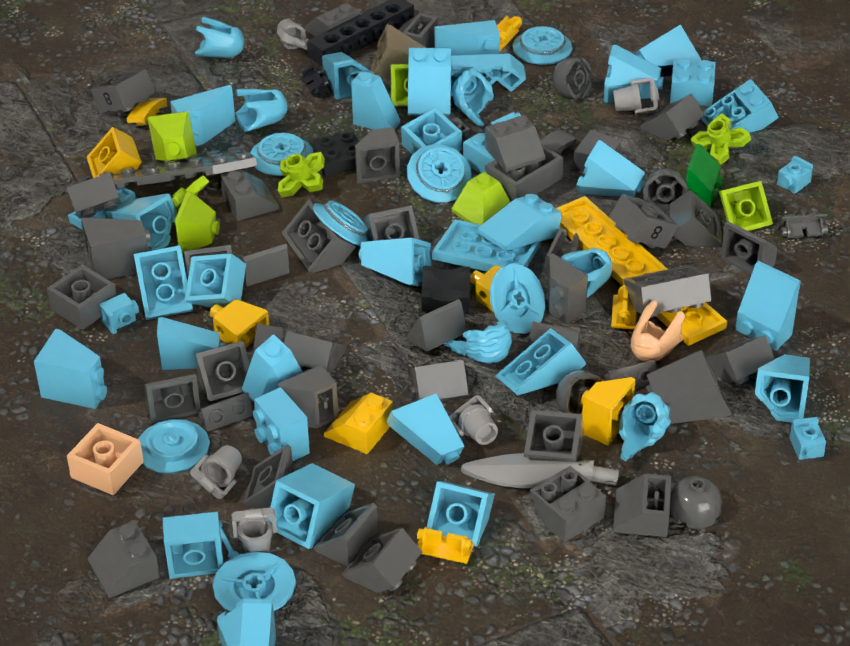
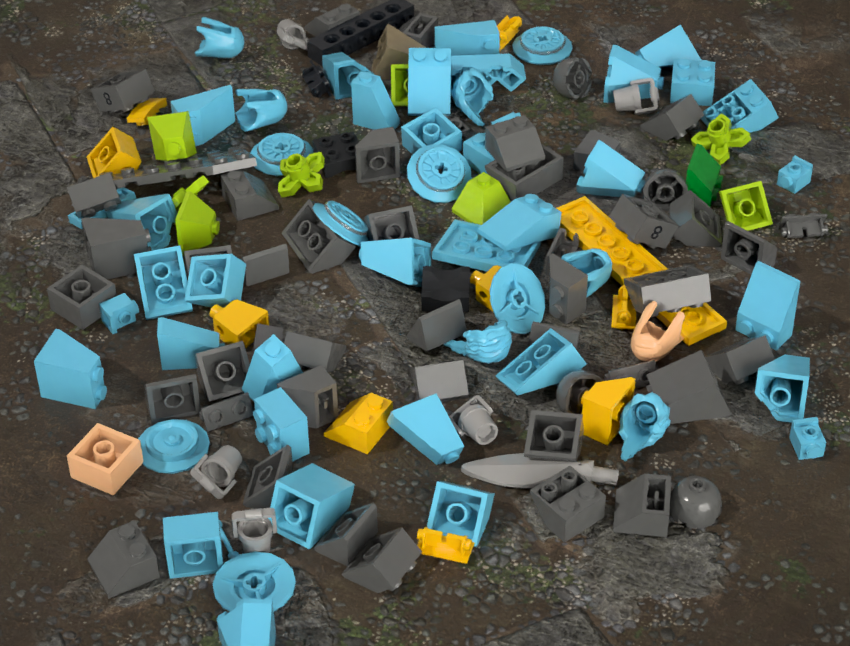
(558, 141): dark grey slope -> none

